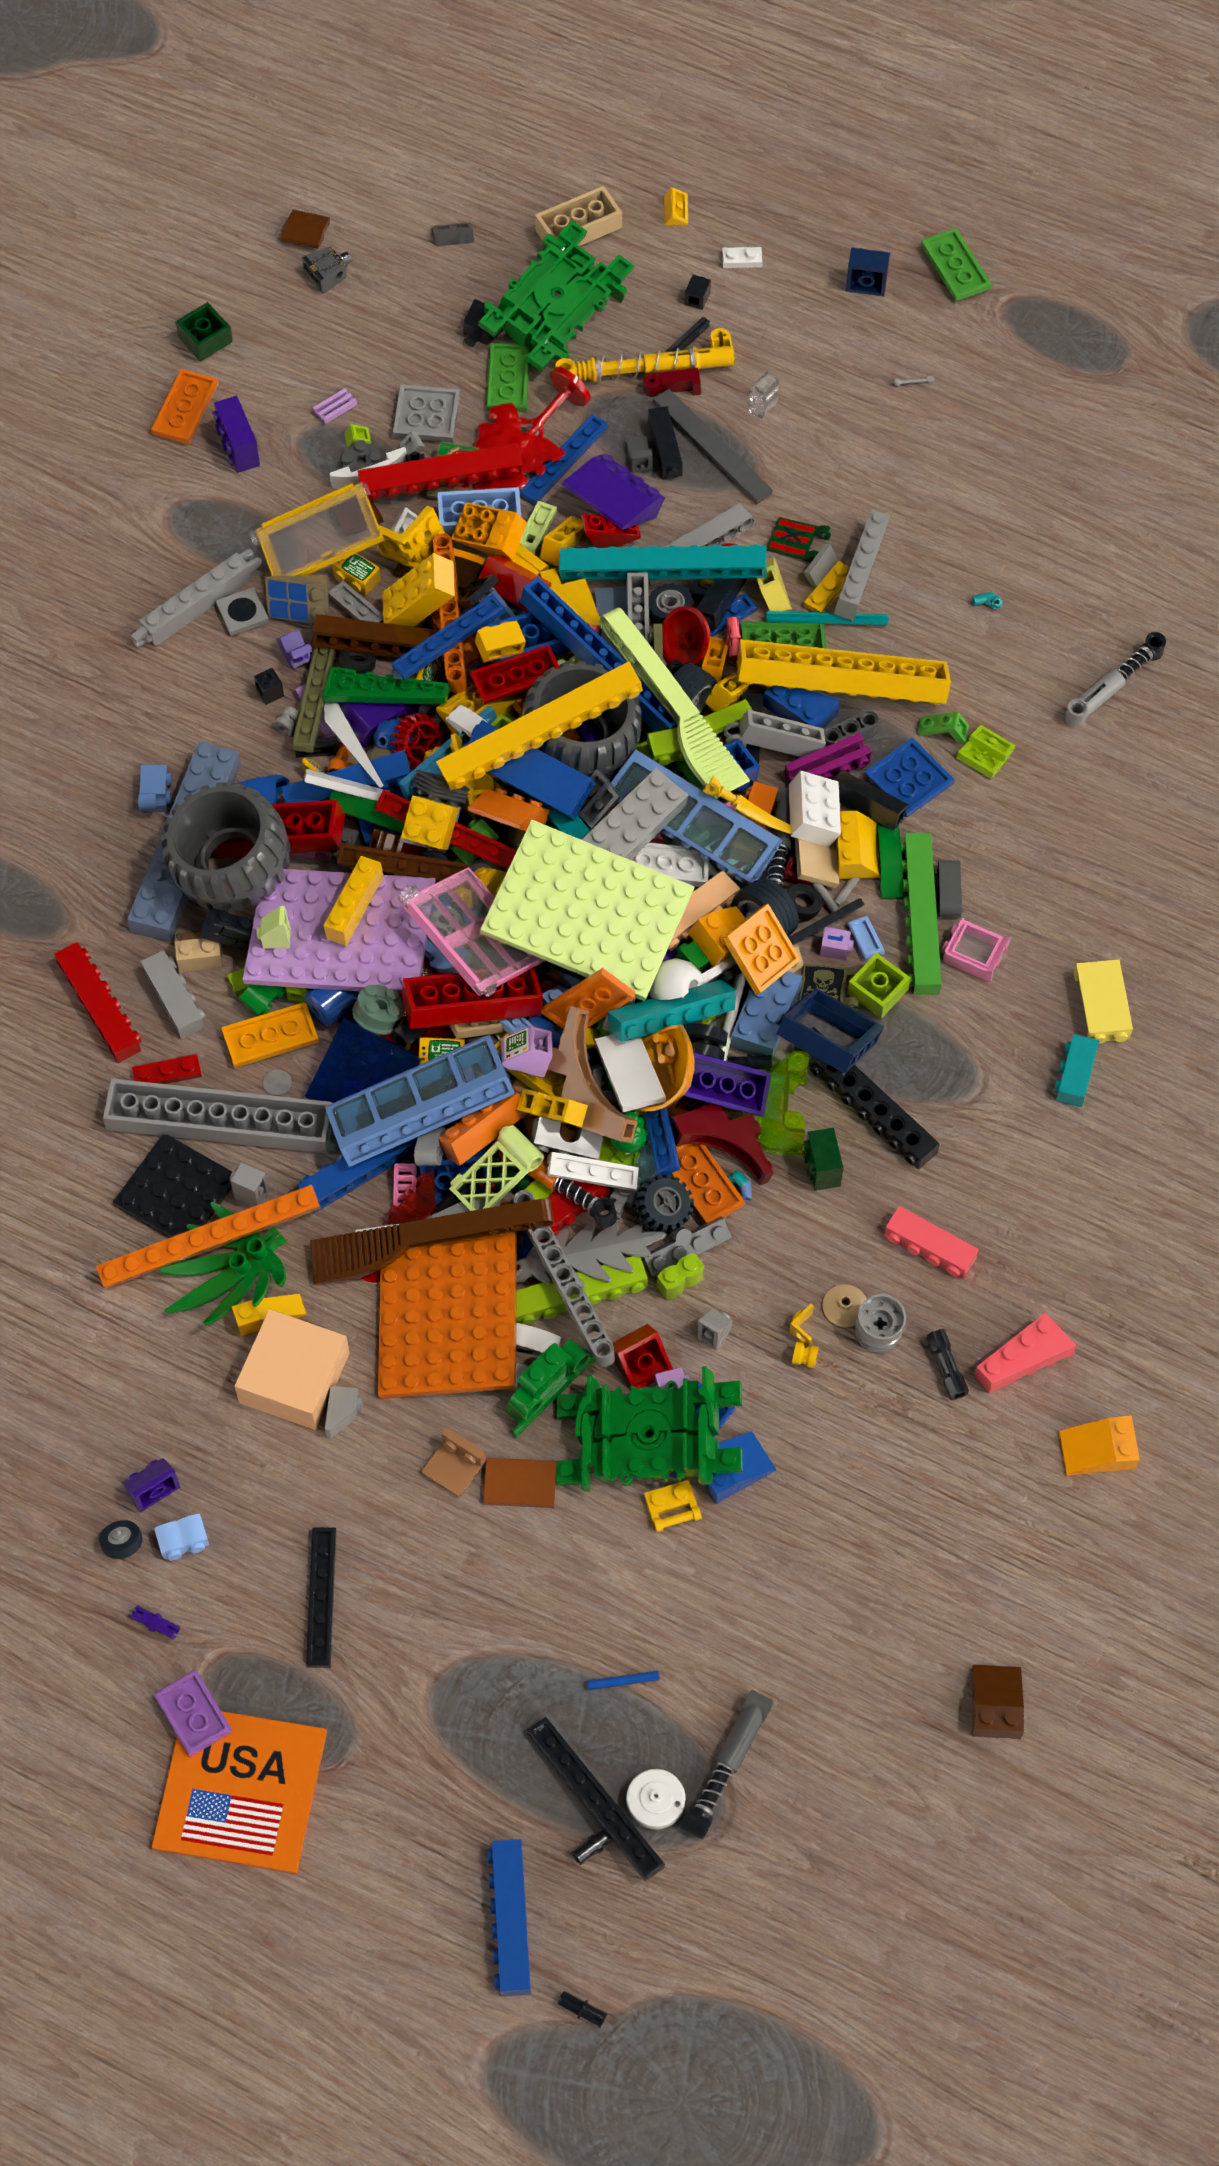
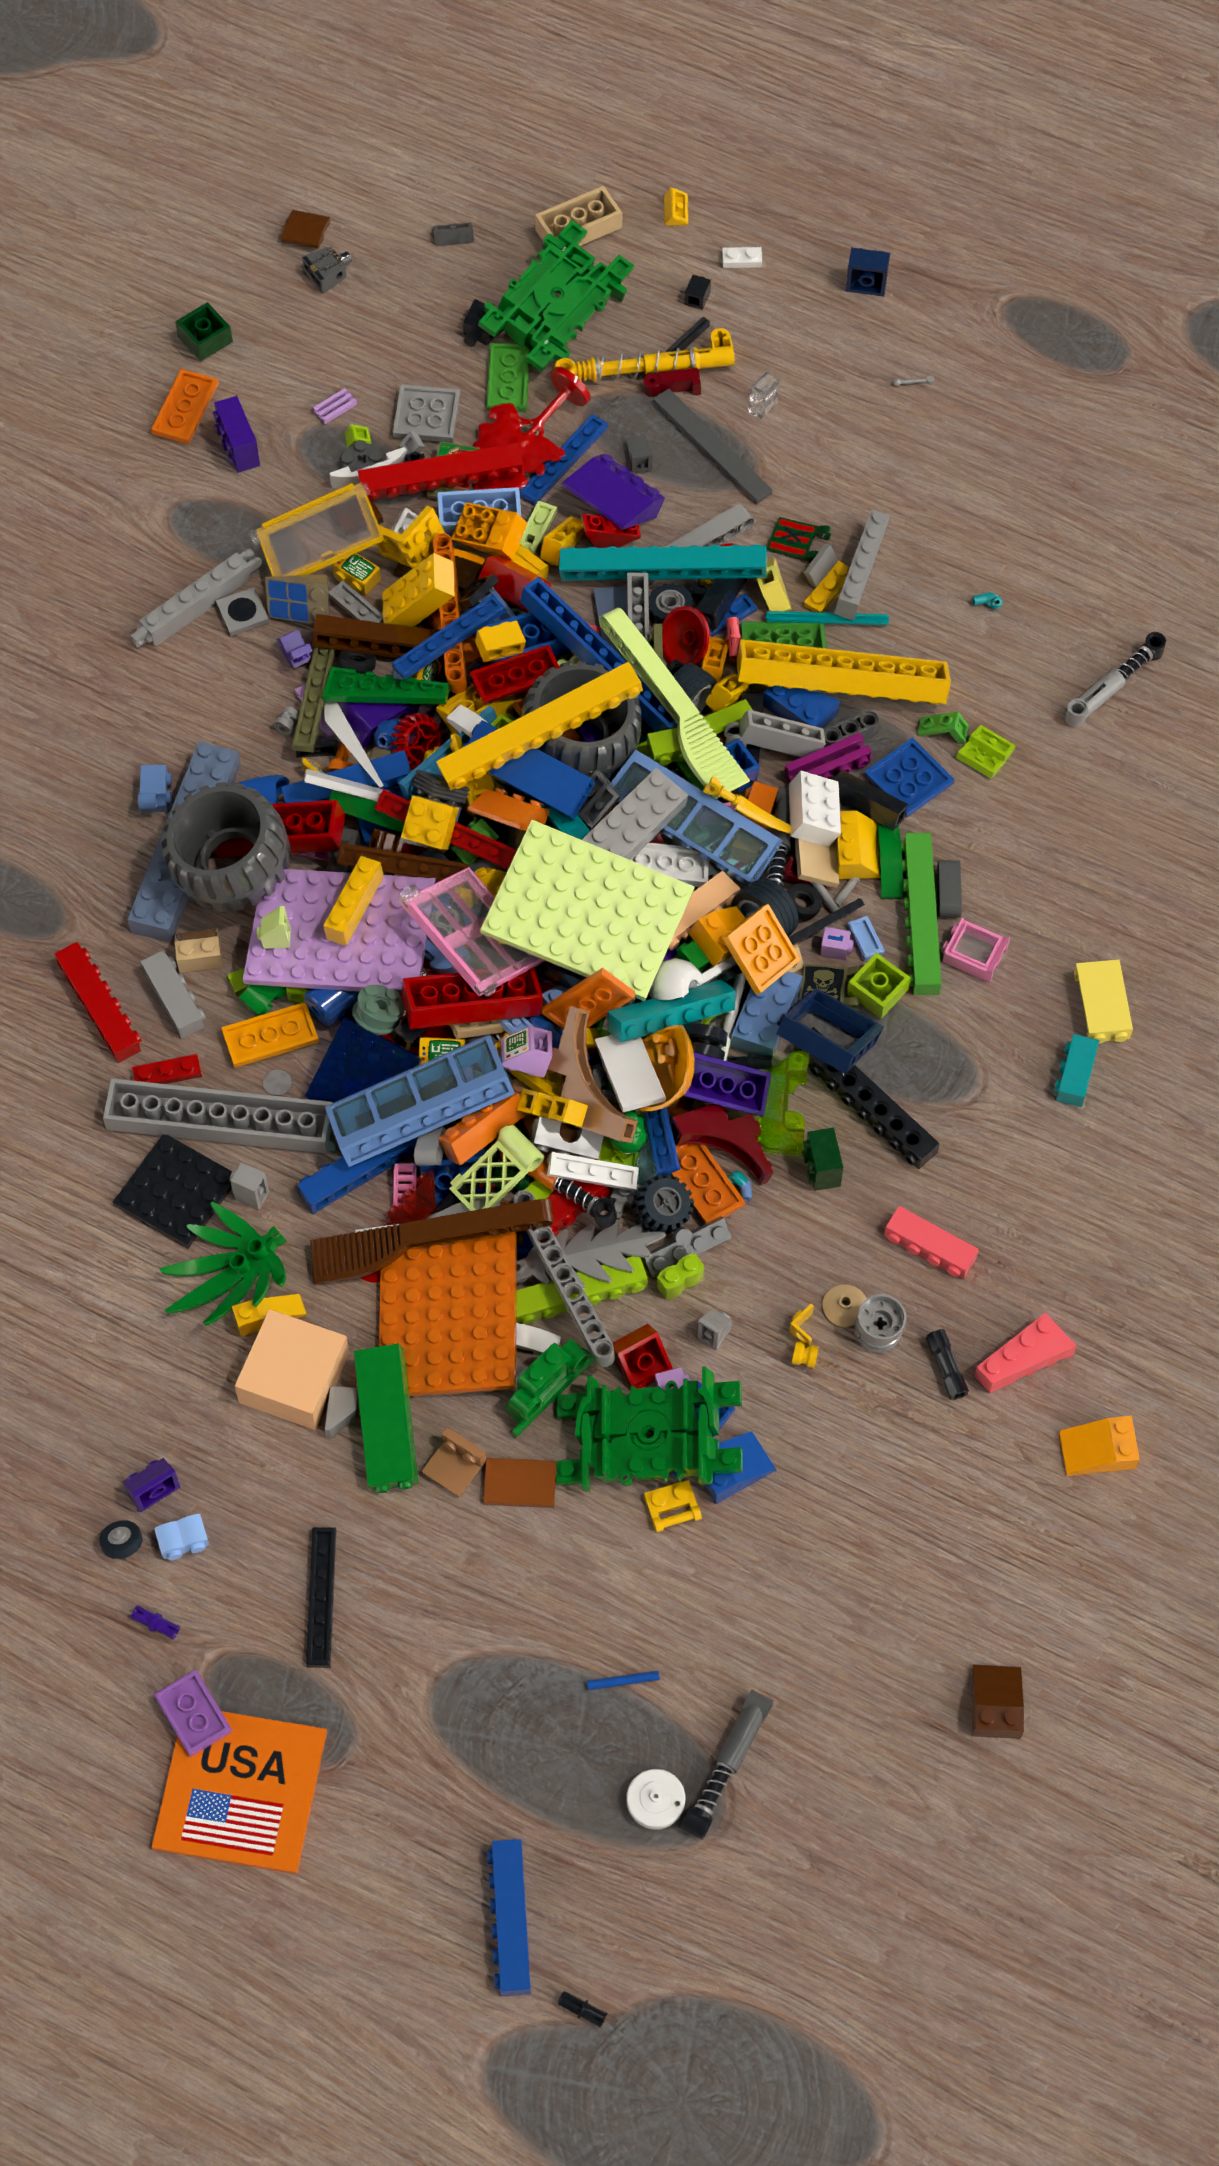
(208, 1237): orange brick -> none
(227, 929): black brick -> none
(269, 686): black brick -> none
(386, 1418): none -> green brick
(575, 595): yellow slope -> none
(593, 1845): black pin -> none
(595, 1799): black tile -> none
(665, 442): black brick -> none
(956, 264): bright green plate -> none

